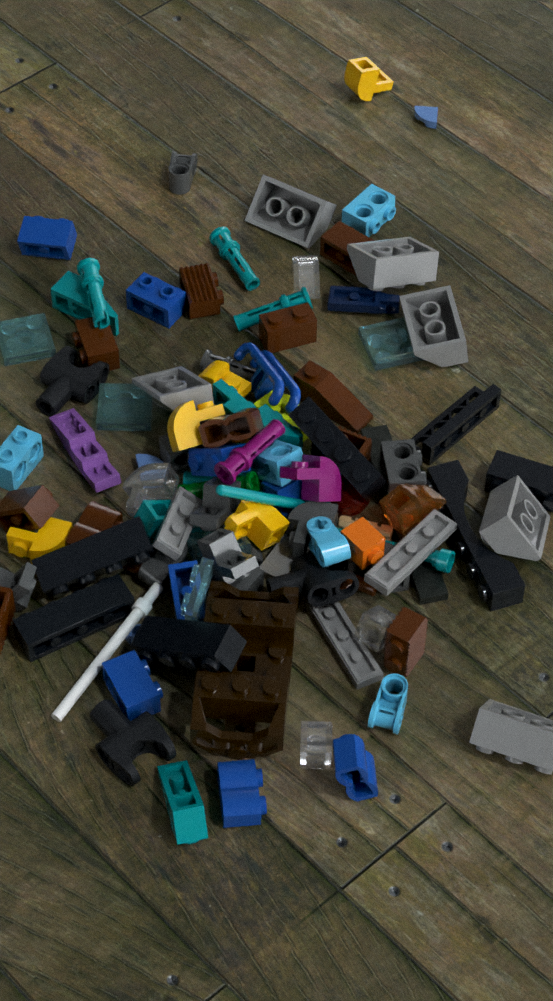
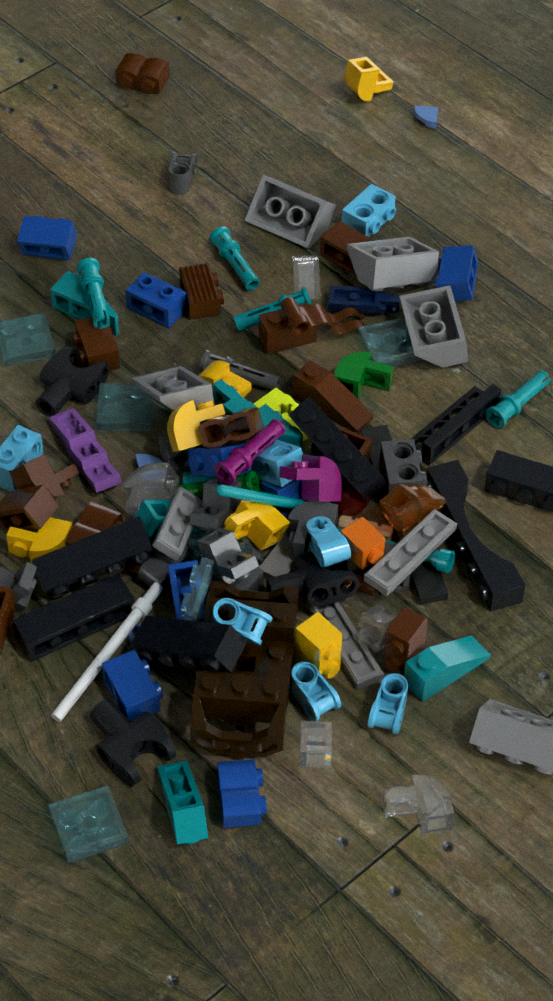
(39, 472): none -> reddish brown brick
(88, 824): none -> clear light blue plate
(142, 73): none -> reddish brown brick
(243, 619): none -> medium azure piece
(269, 376): blue piece -> none
(303, 318): none -> reddish brown flag
(317, 694): none -> medium azure piece
(319, 644): none -> yellow brick
(354, 767): blue brick -> none
(359, 371): none -> green brick
(426, 799): none -> clear brick
(442, 665): none -> teal slope
(458, 270): none -> blue brick
(511, 404): none -> teal pin
(515, 521): light grey slope -> none

